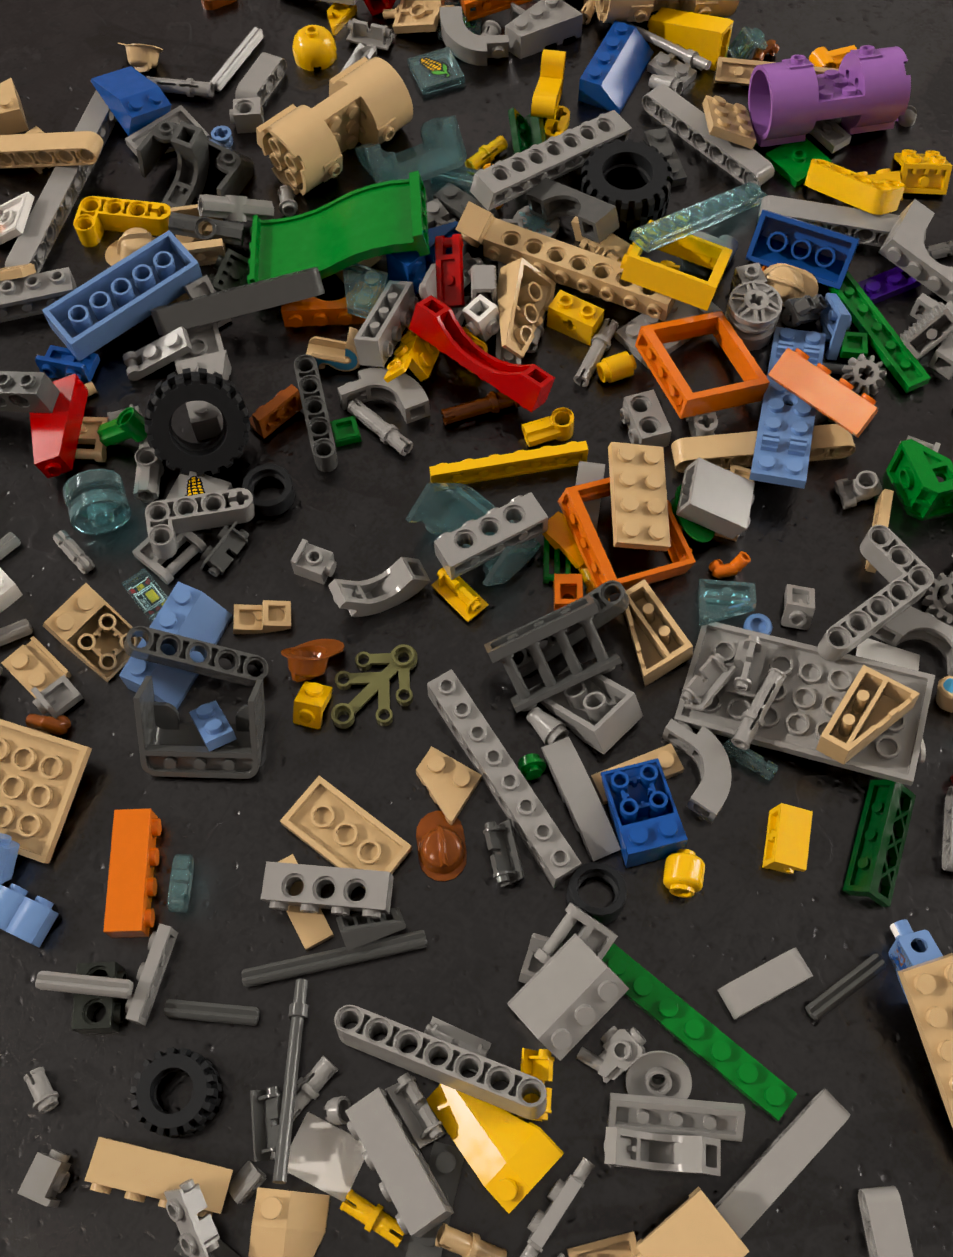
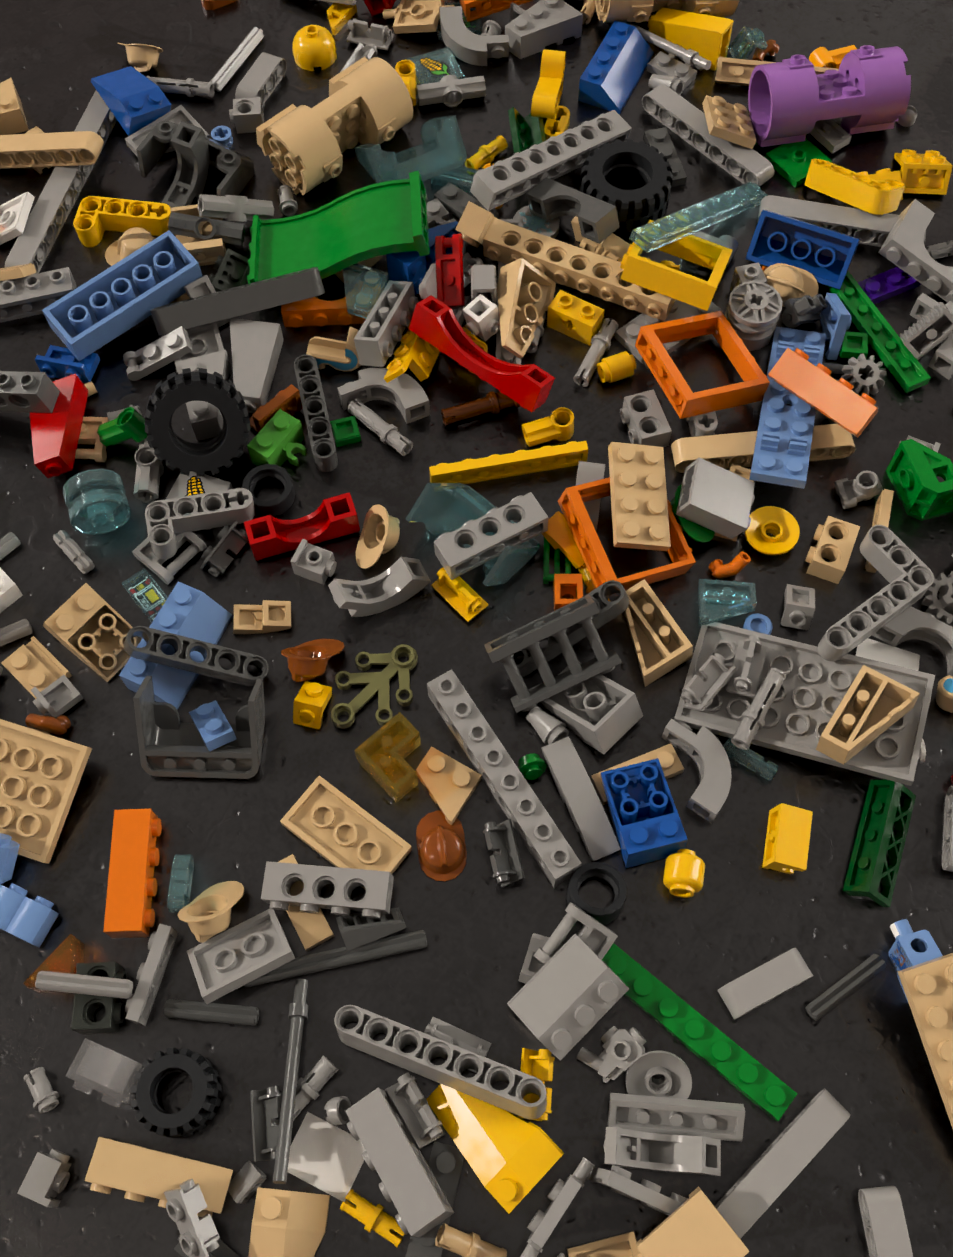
(62, 960): none -> clear orange slope
(105, 1072): none -> clear brick
(212, 909): none -> tan piece
(239, 955): none -> light grey plate
(254, 359): none -> light grey slope
(276, 536): none -> red arch
(278, 441): none -> bright green brick
(377, 537): none -> tan piece
(385, 753): none -> clear yellow brick
(407, 71): none -> yellow piece
(451, 90): none -> light grey piece
(646, 1192): none -> light grey wing
(773, 521): none -> yellow dish
(834, 550): none -> tan brick

